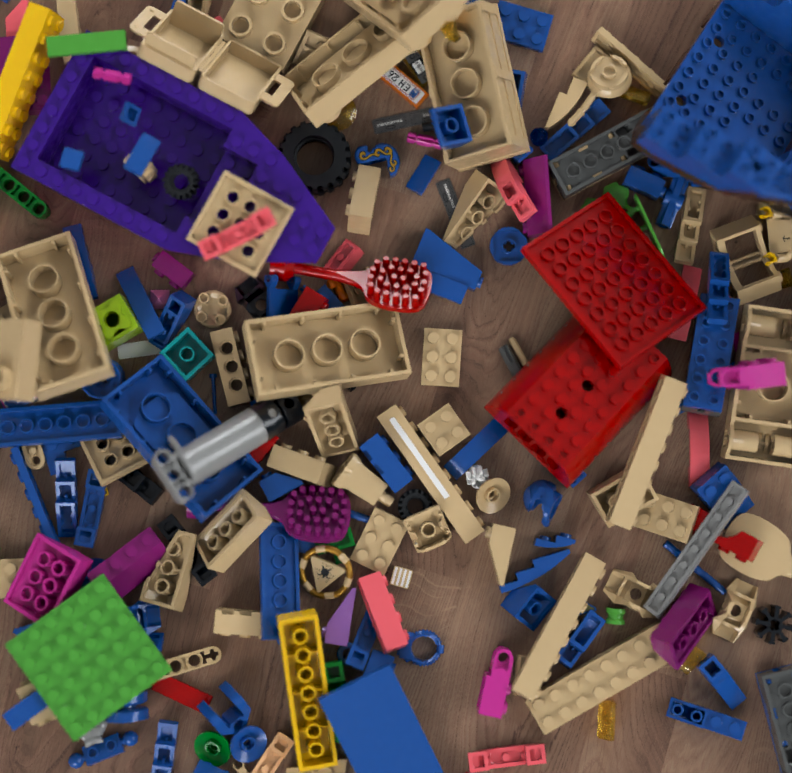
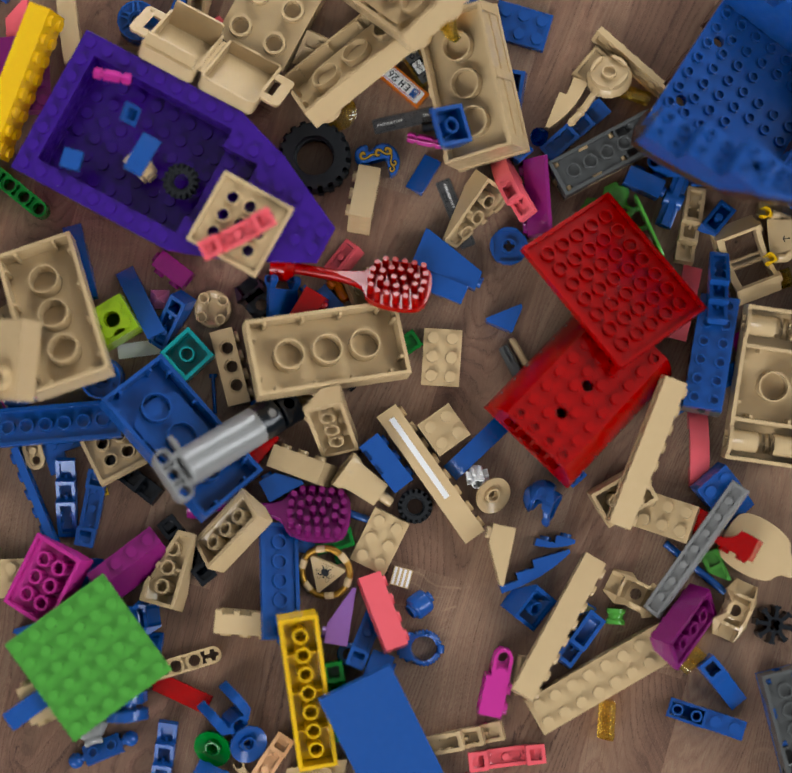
(86, 43): bright green tile -> none
(127, 15): none -> blue wheel
(412, 342): none -> green tile
(419, 604): none -> blue head
(428, 529): tan slope -> none
(467, 737): none -> tan slope
(506, 319): none -> blue slope
(715, 565): none -> bright green tile
(717, 218): none -> blue slope
(750, 374): dark pink brick -> none

